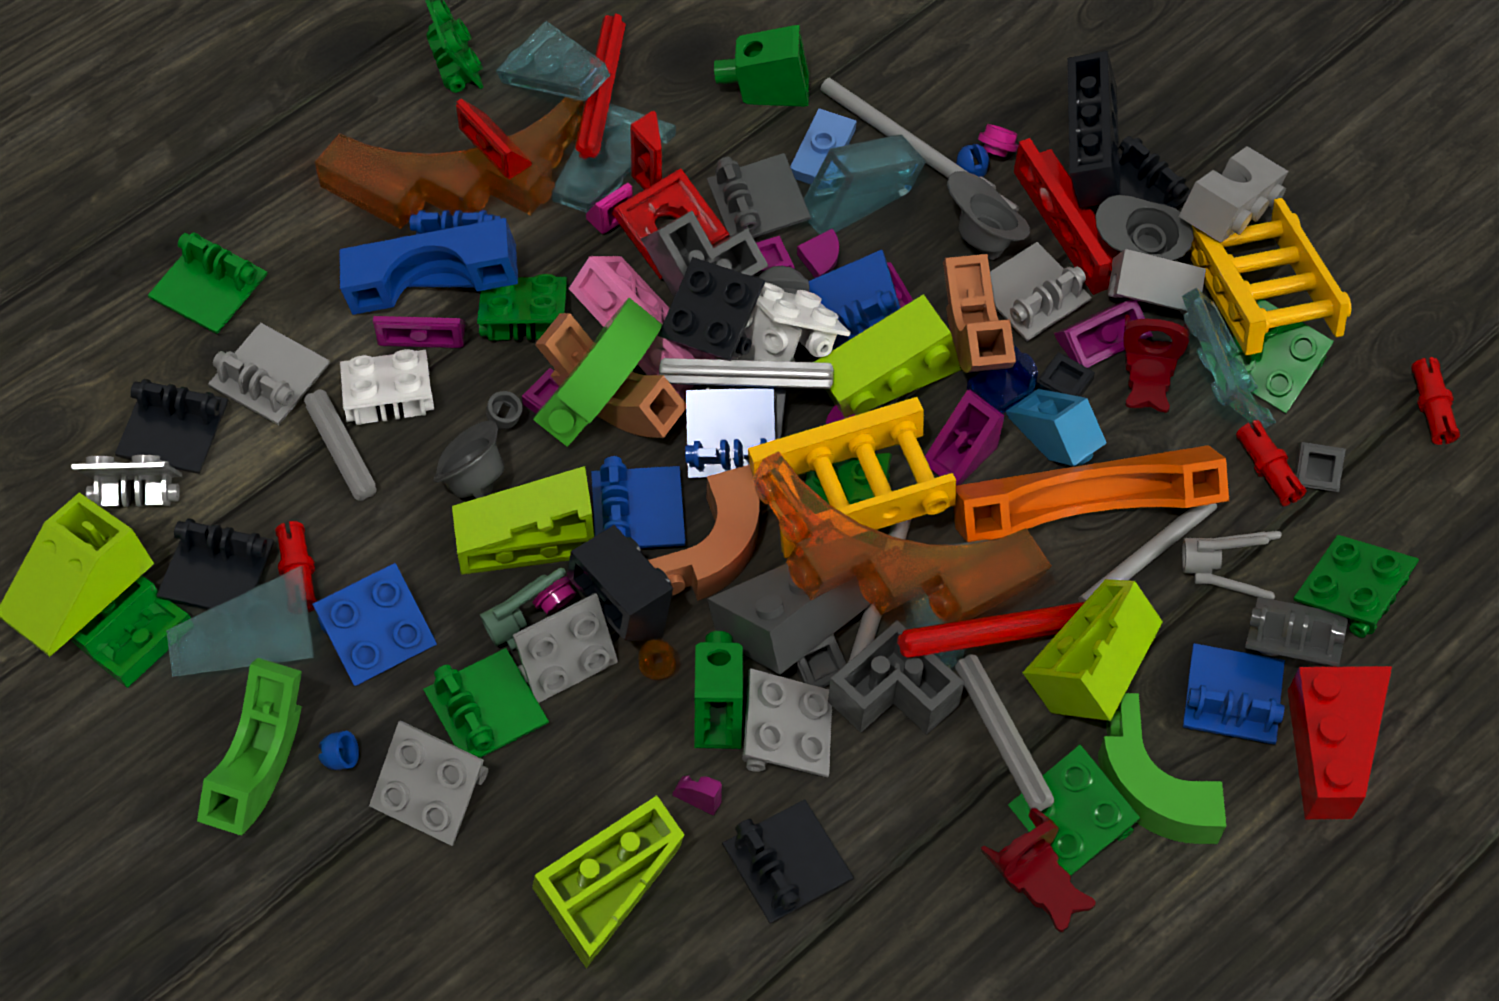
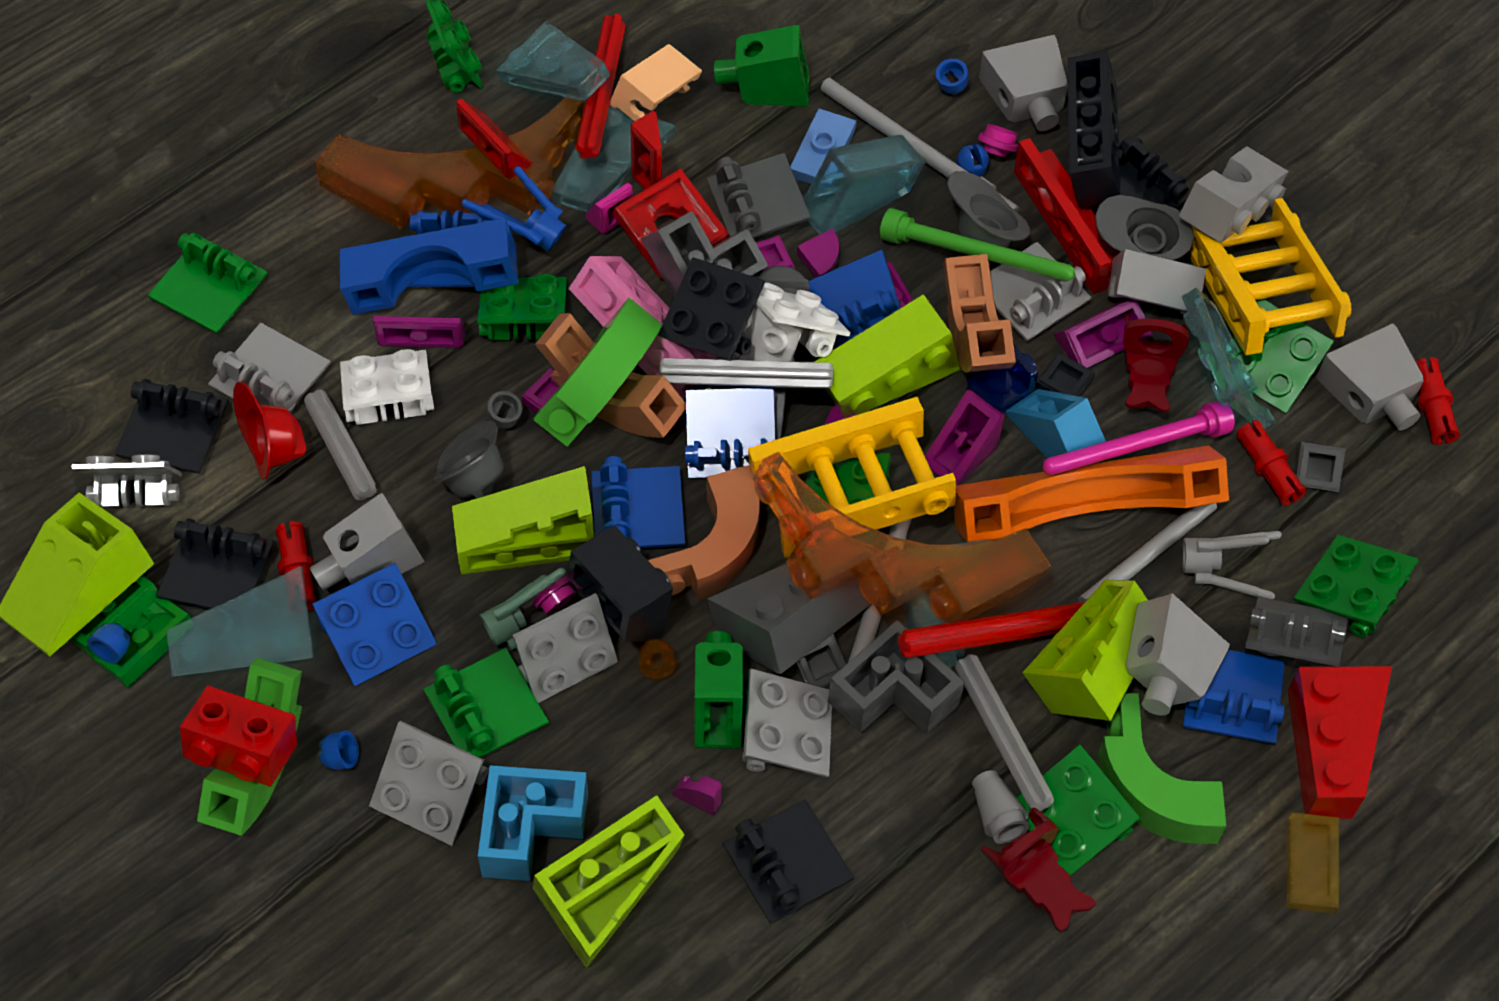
(109, 642): none -> blue hinge
(238, 736): none -> red brick
(268, 430): none -> red piece
(365, 544): none -> light grey torso
(523, 806): none -> dark azure brick
(540, 228): none -> blue plant
(653, 81): none -> light nougat hinge
(899, 227): none -> bright green piece
(959, 73): none -> blue hinge
(999, 808): none -> light grey cone
(1026, 80): none -> light grey torso
(1172, 653): none -> light grey torso
(1210, 420): none -> dark pink piece
(1313, 863): none -> clear yellow tile
(1375, 378): none -> light grey torso

